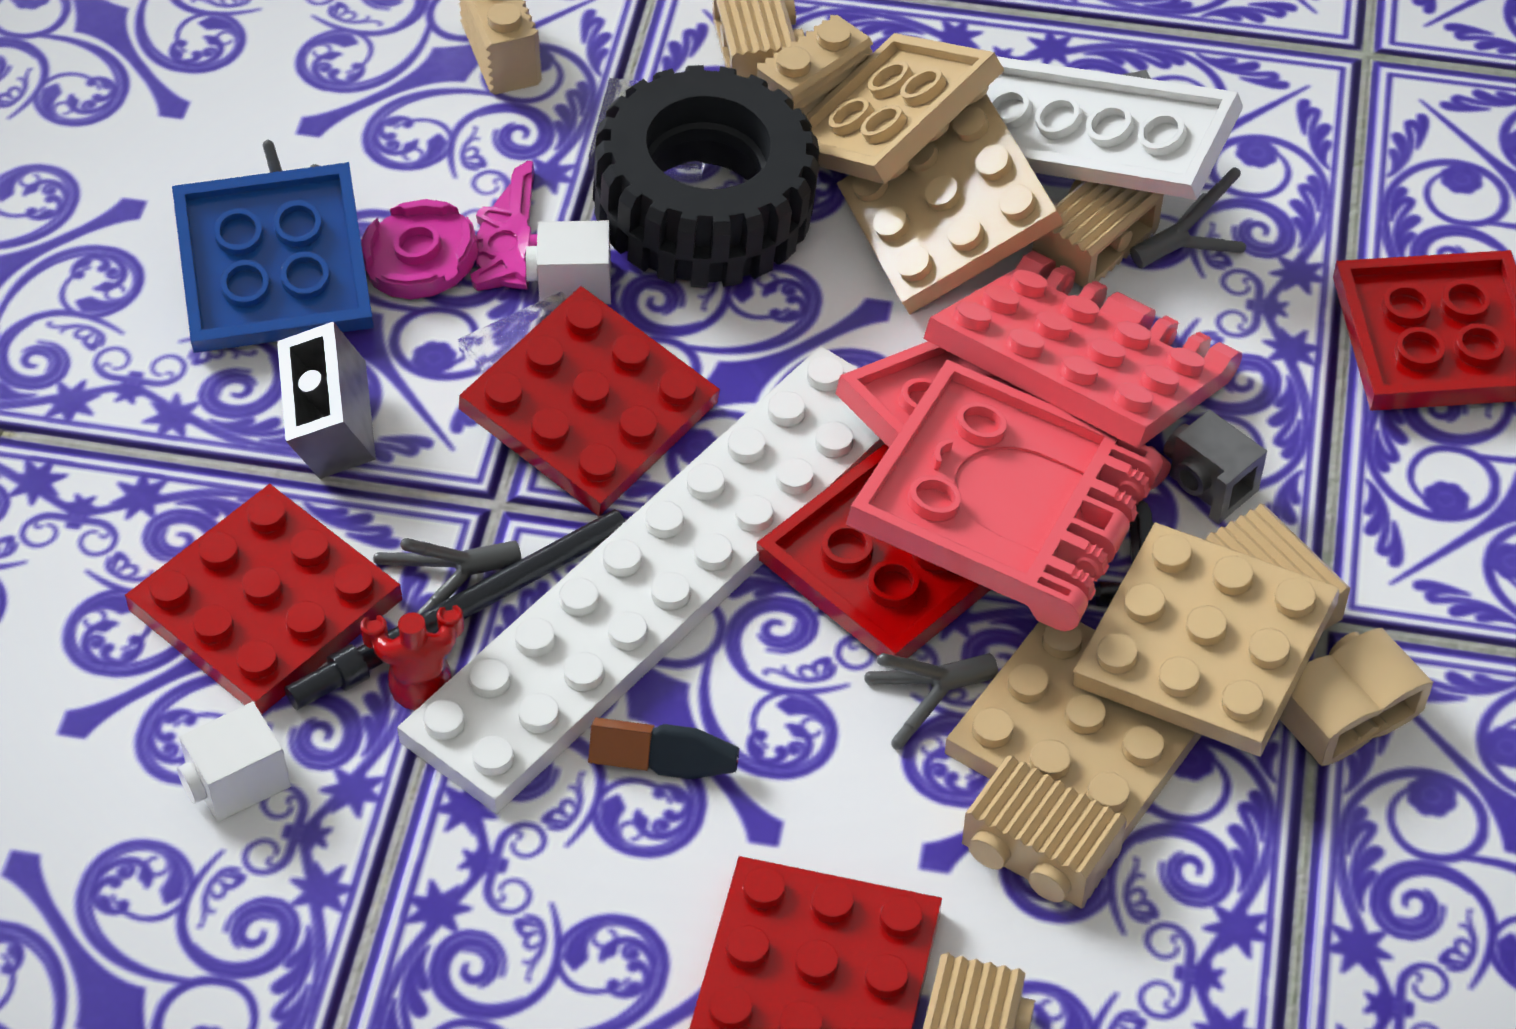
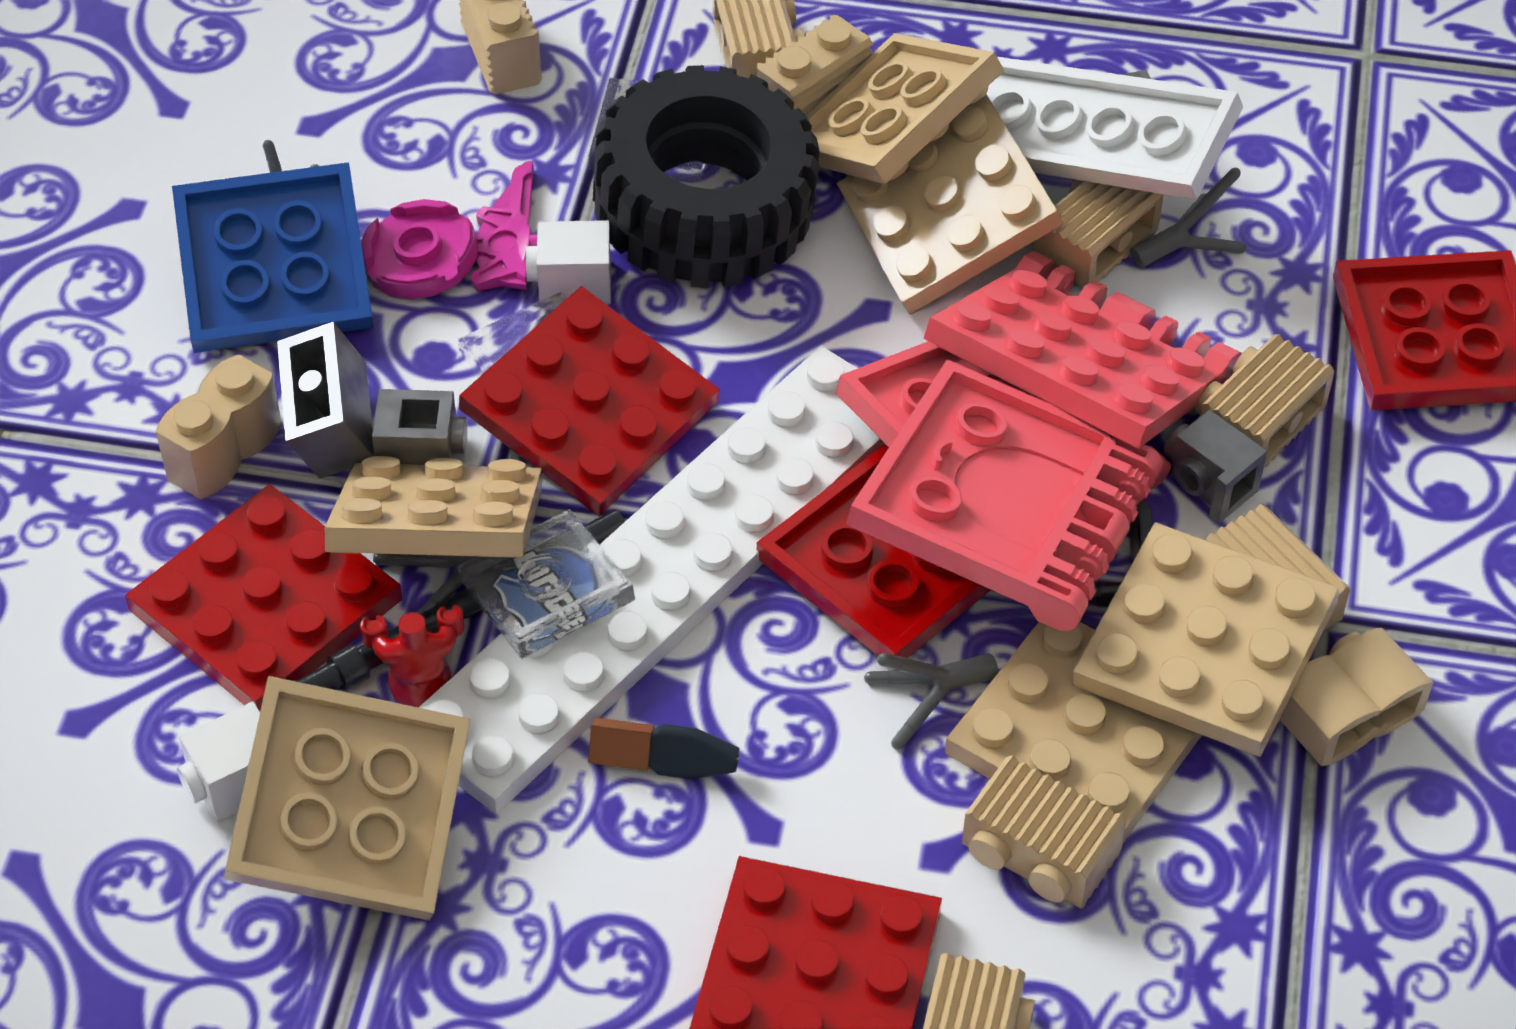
(219, 426): none -> tan brick
(348, 799): none -> tan plate
(418, 426): none -> flat silver brick
(435, 508): none -> tan plate
(552, 589): none -> clear tile
(1271, 394): none -> tan brick

